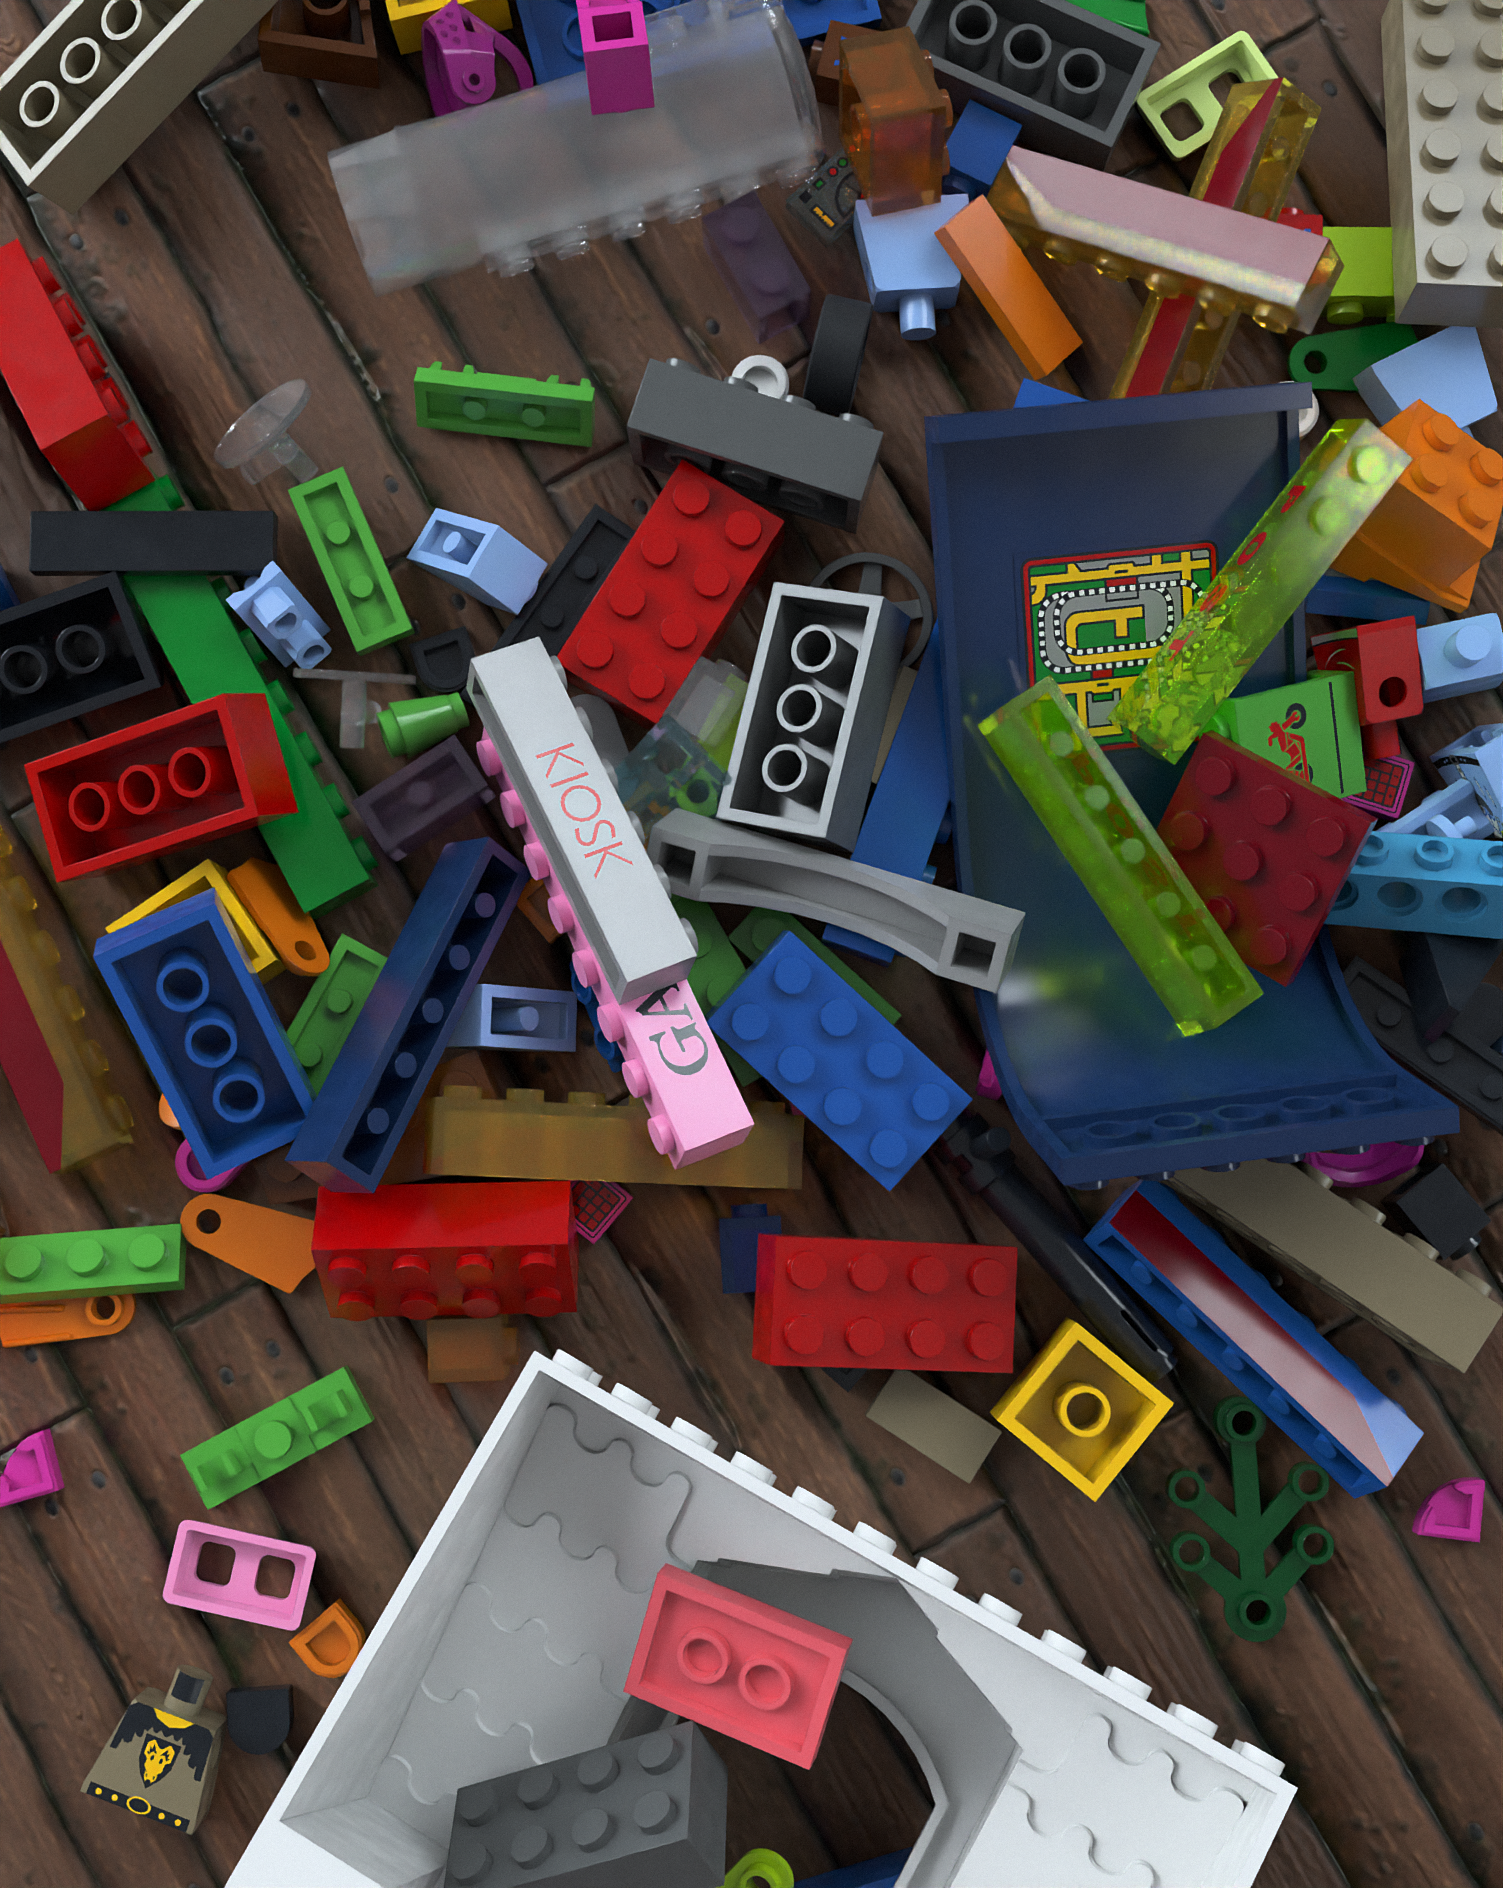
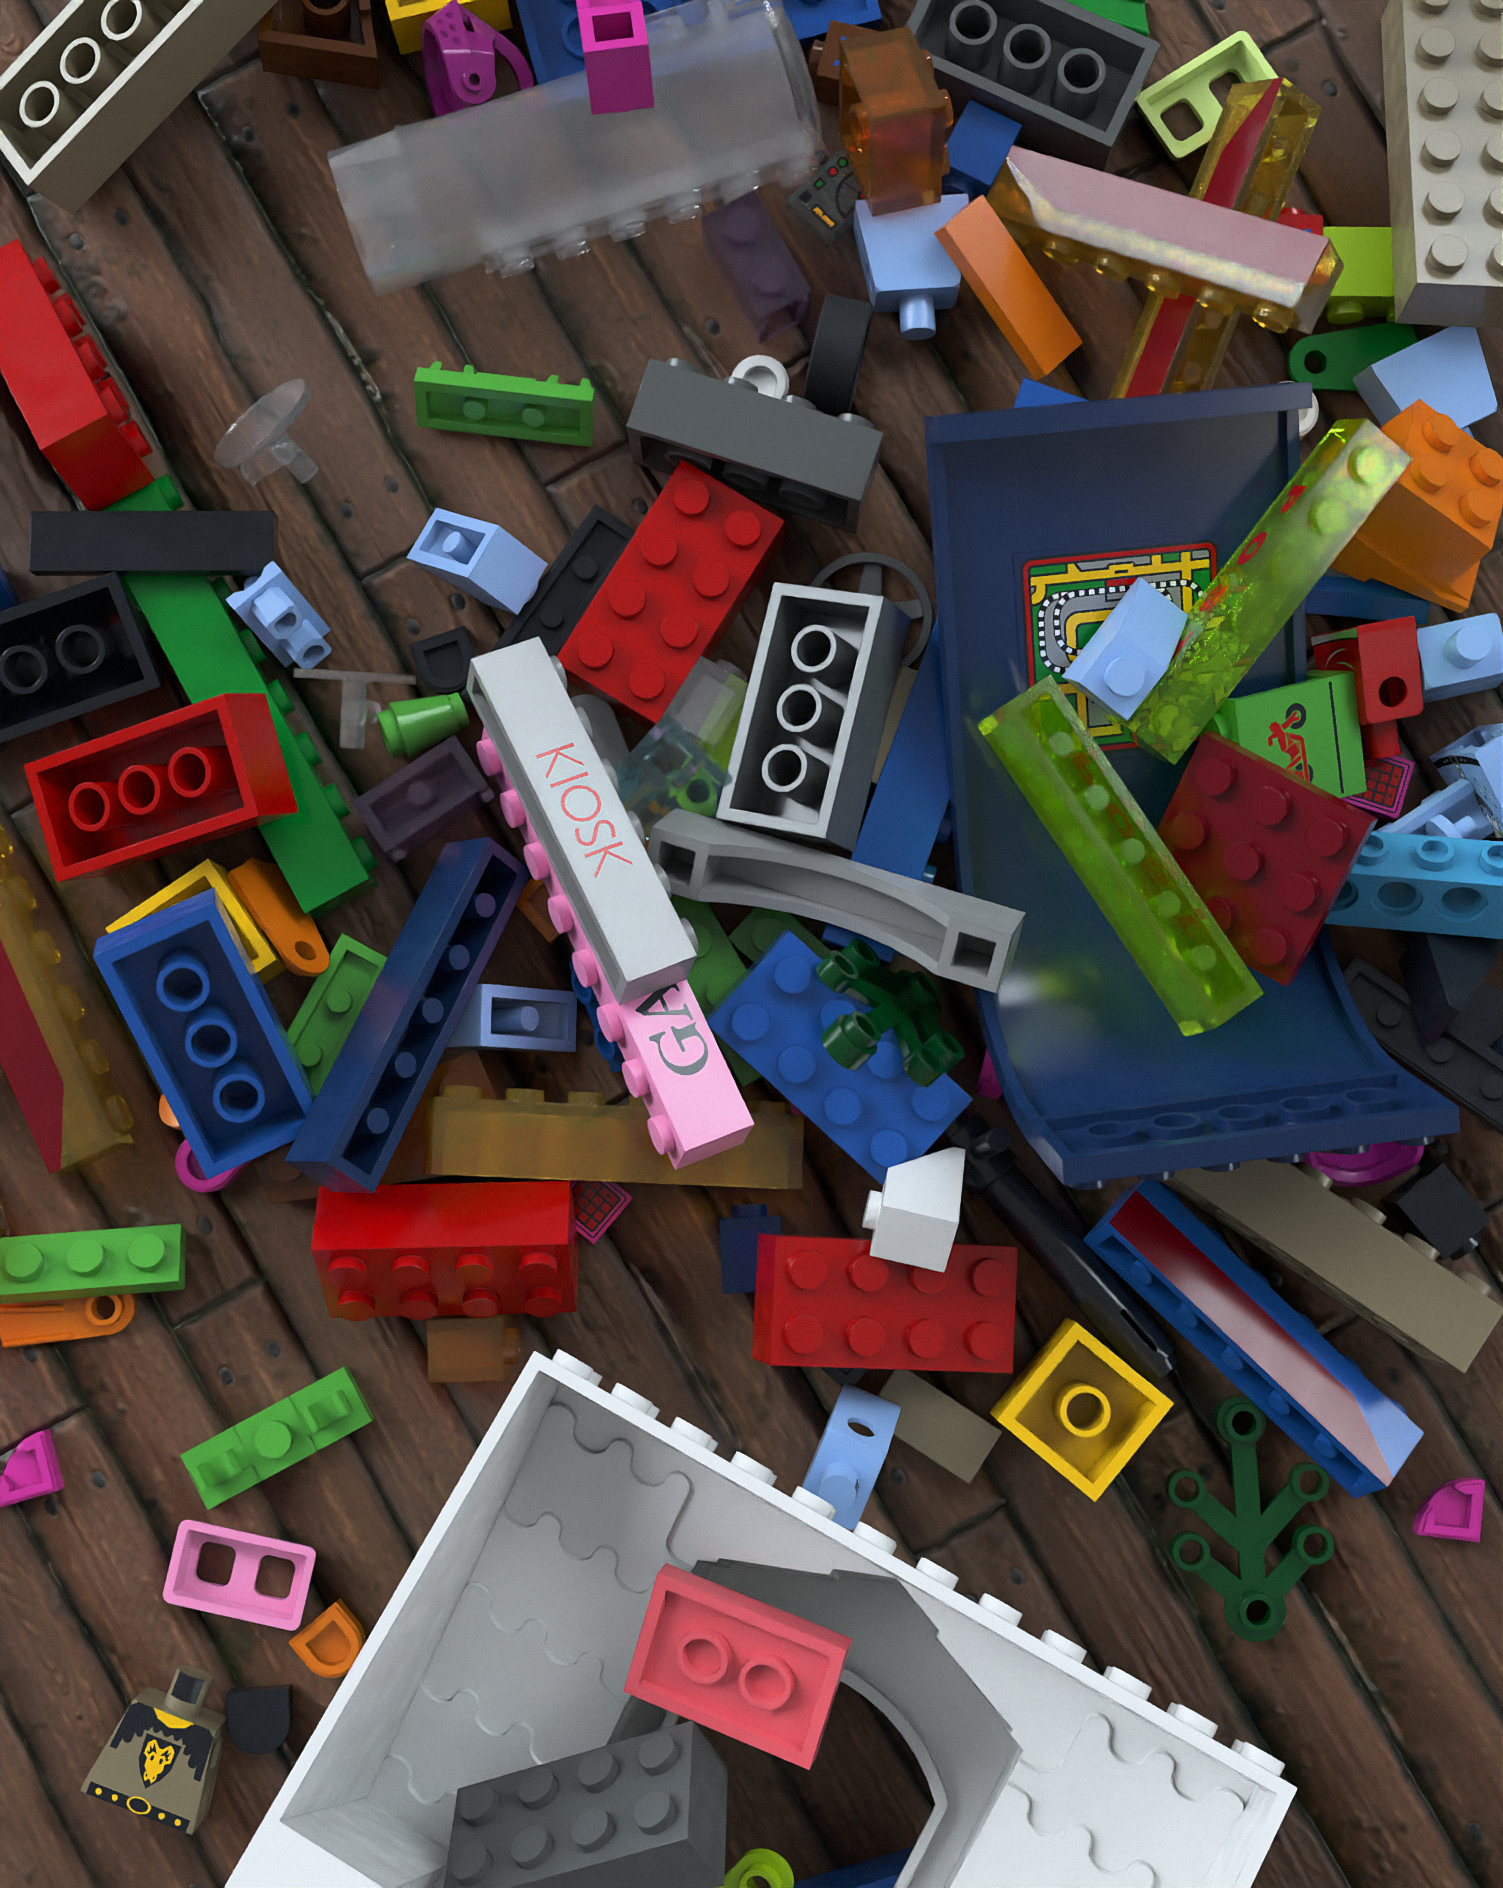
(253, 1239): orange piece -> none
(351, 561): bright green plate -> none
(849, 1462): none -> light blue torso
(908, 1003): none -> dark green plant
(918, 1210): none -> white slope
(1128, 651): none -> light blue slope

